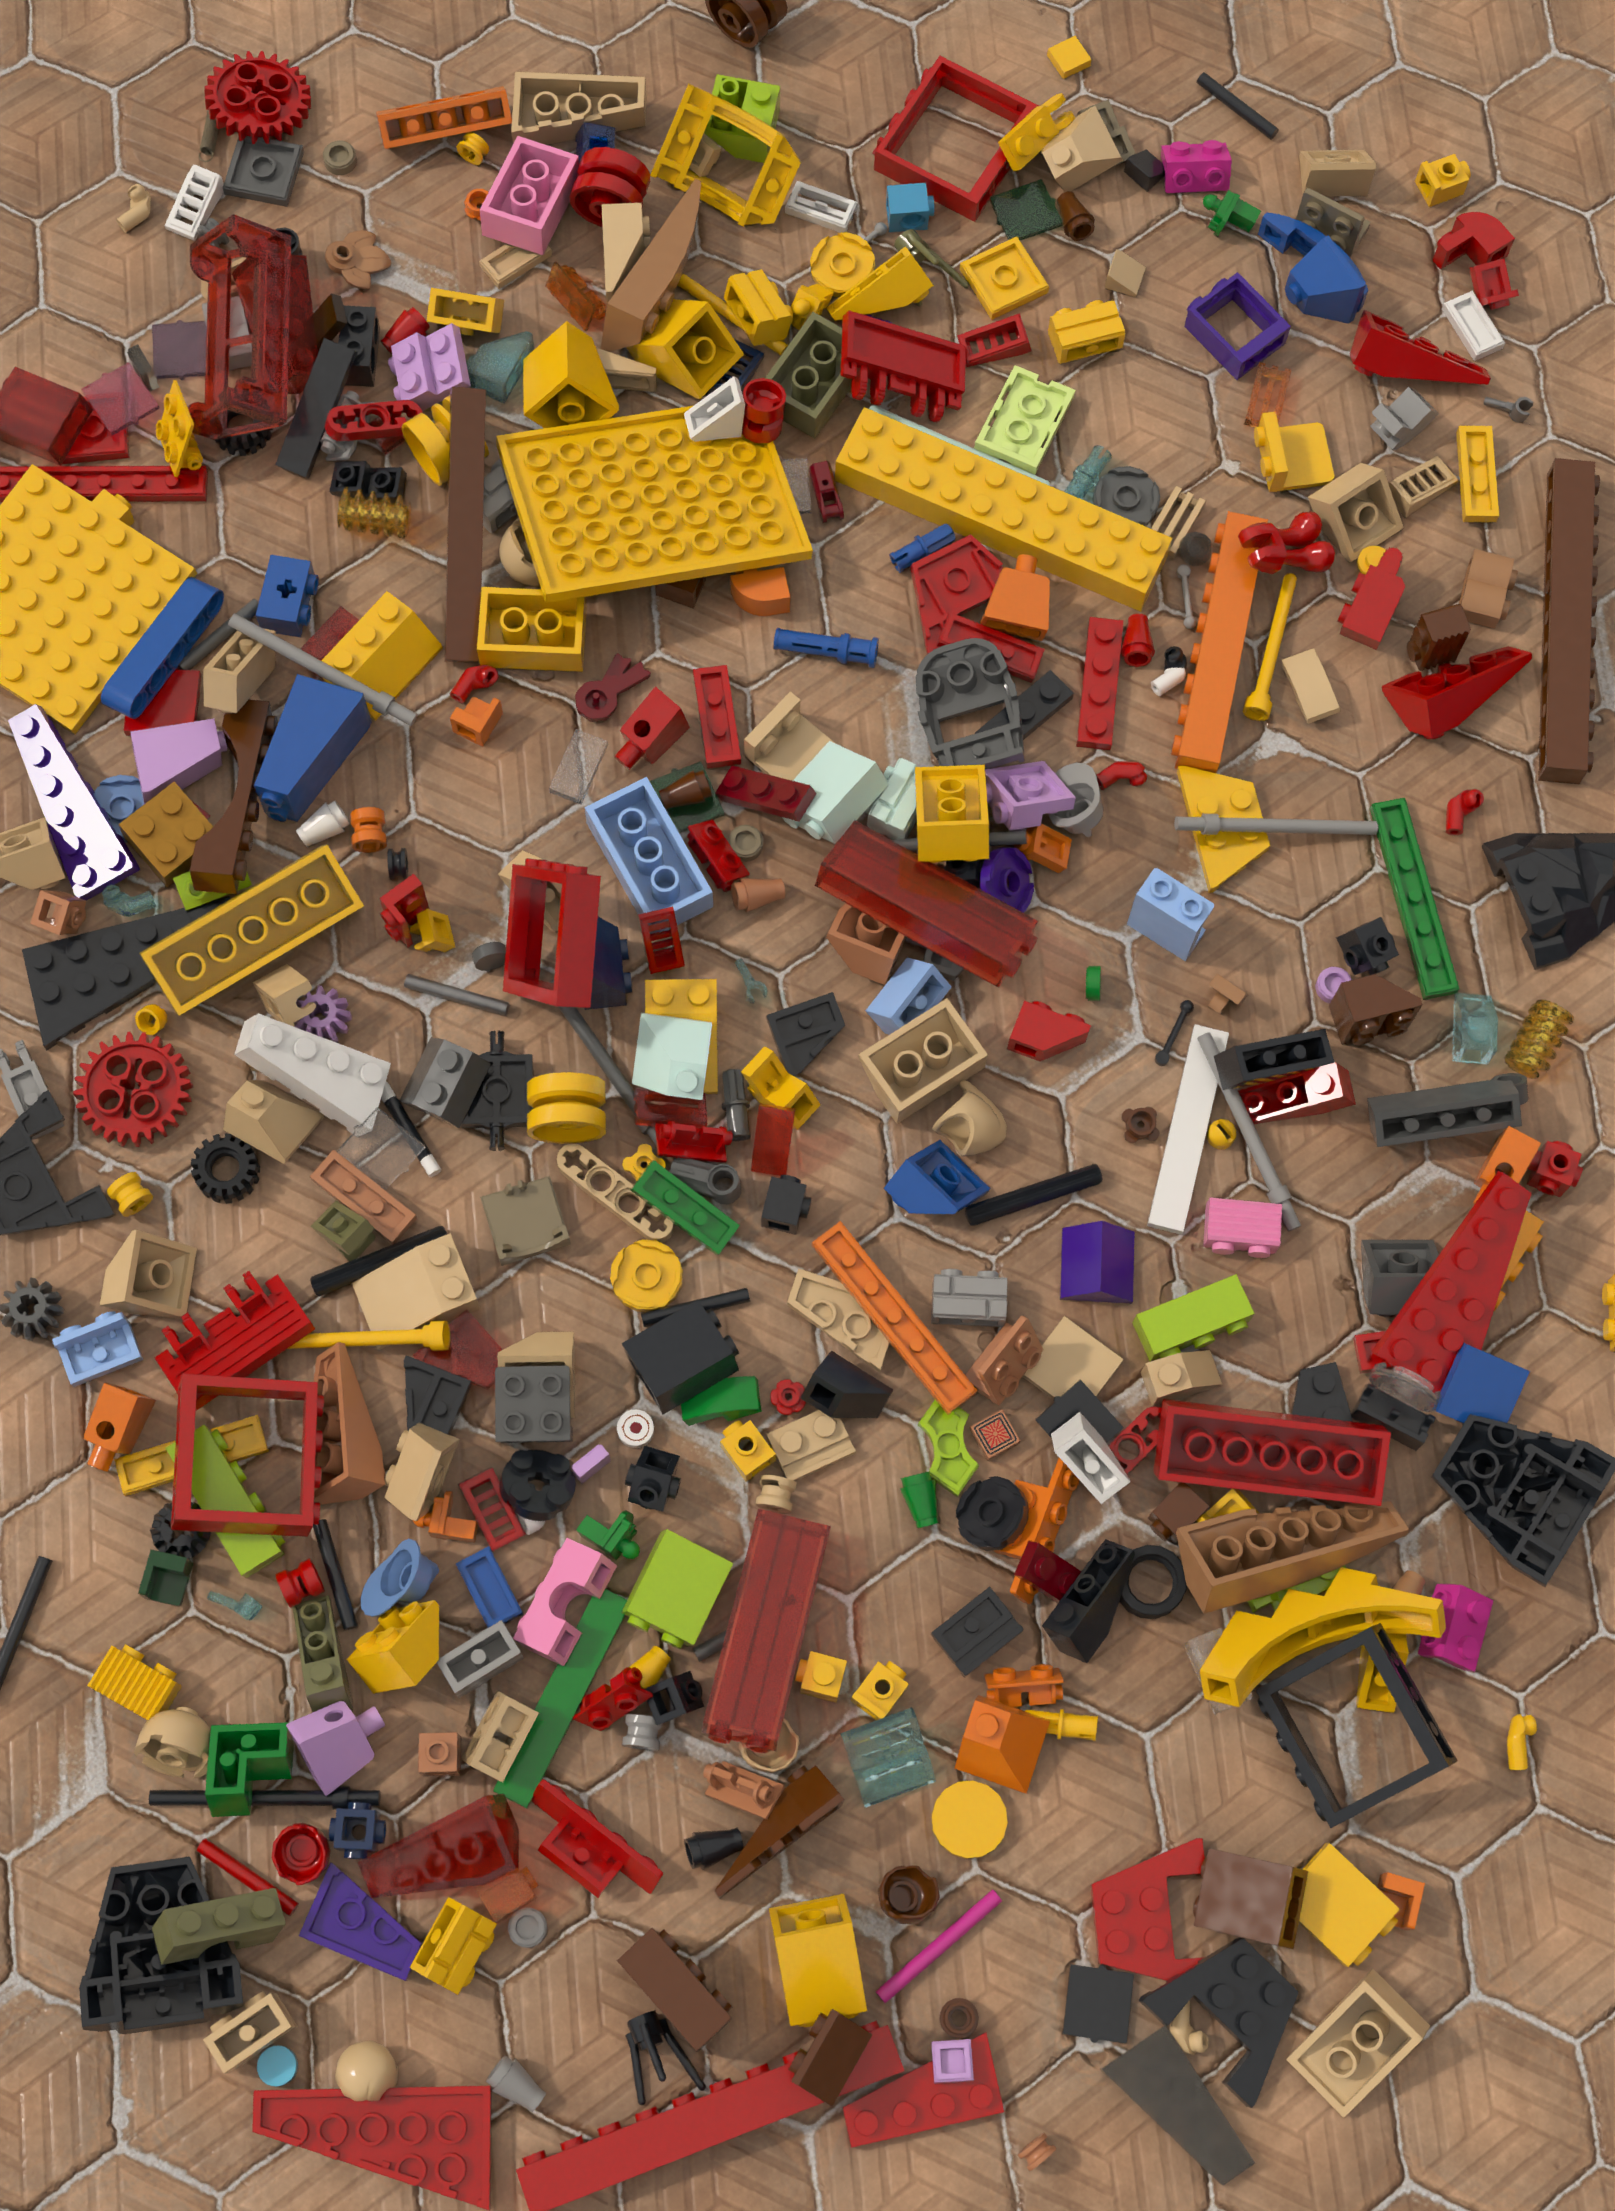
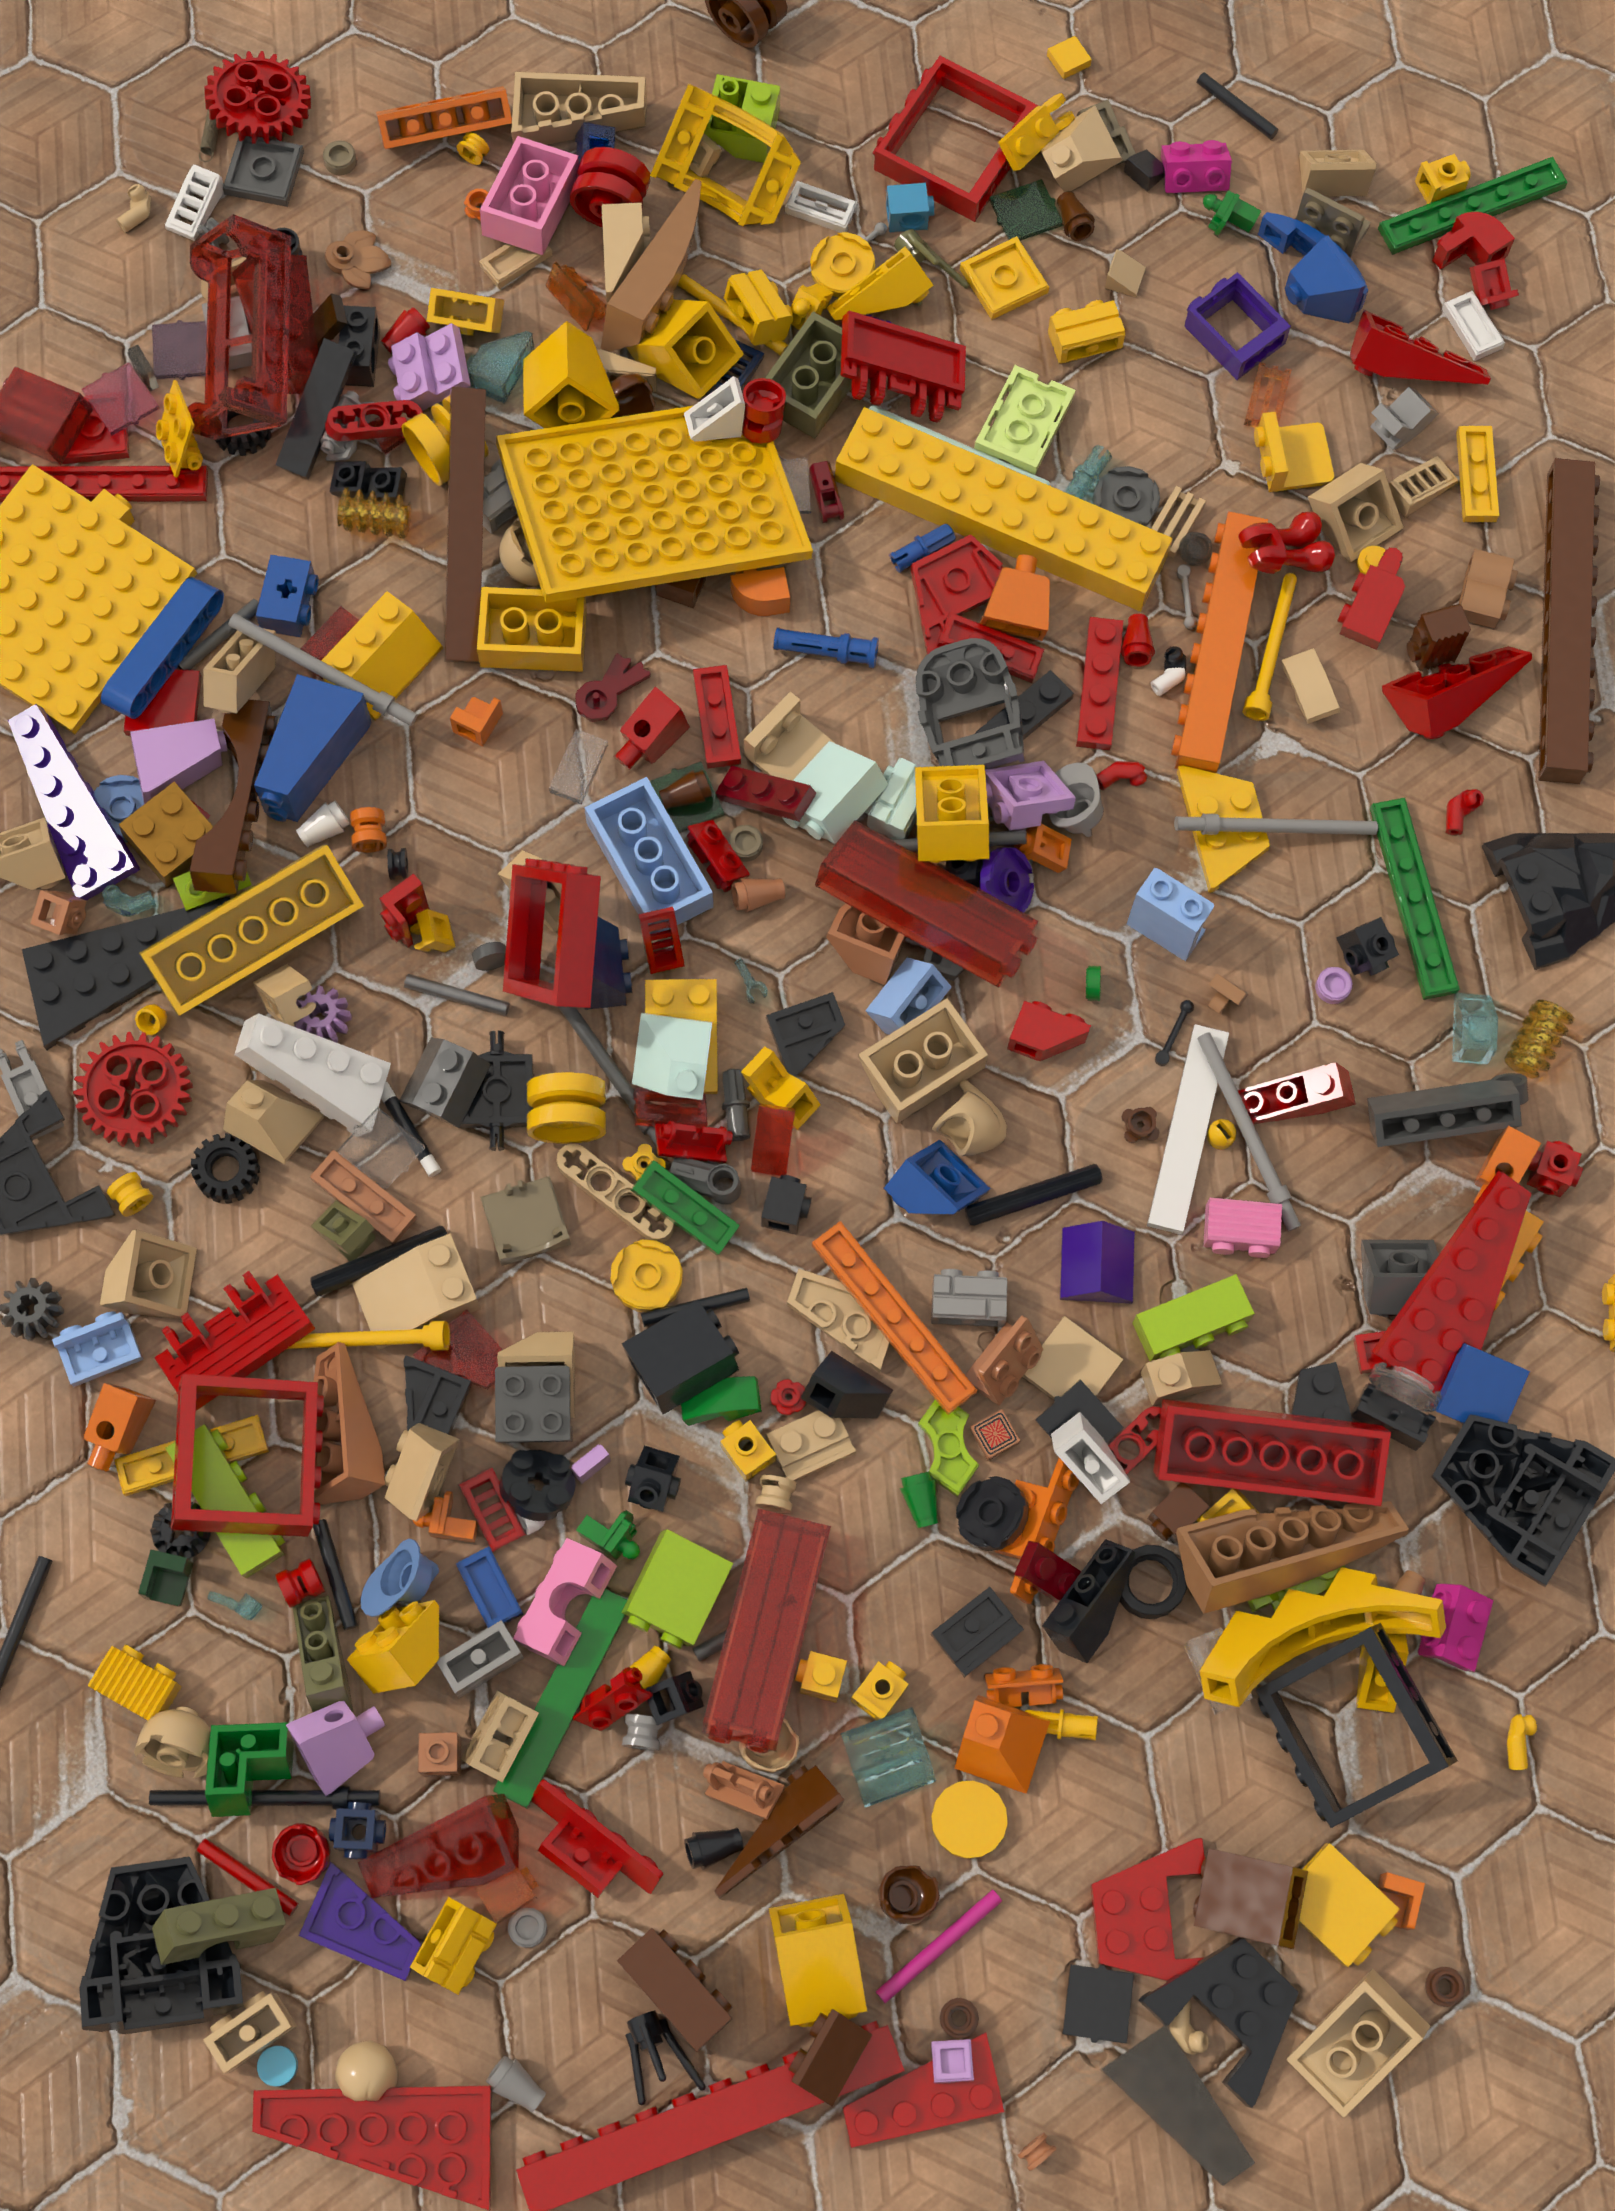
(472, 679): red arm -> none
(633, 395): none -> reddish brown hair
(635, 1428): white tile -> none
(997, 352): red slope -> none
(1272, 1059): black brick -> none
(1372, 1008): reddish brown slope -> none
(1456, 1983): none -> reddish brown plate
(1489, 198): none -> green tile
(1514, 409): flat silver hand -> none

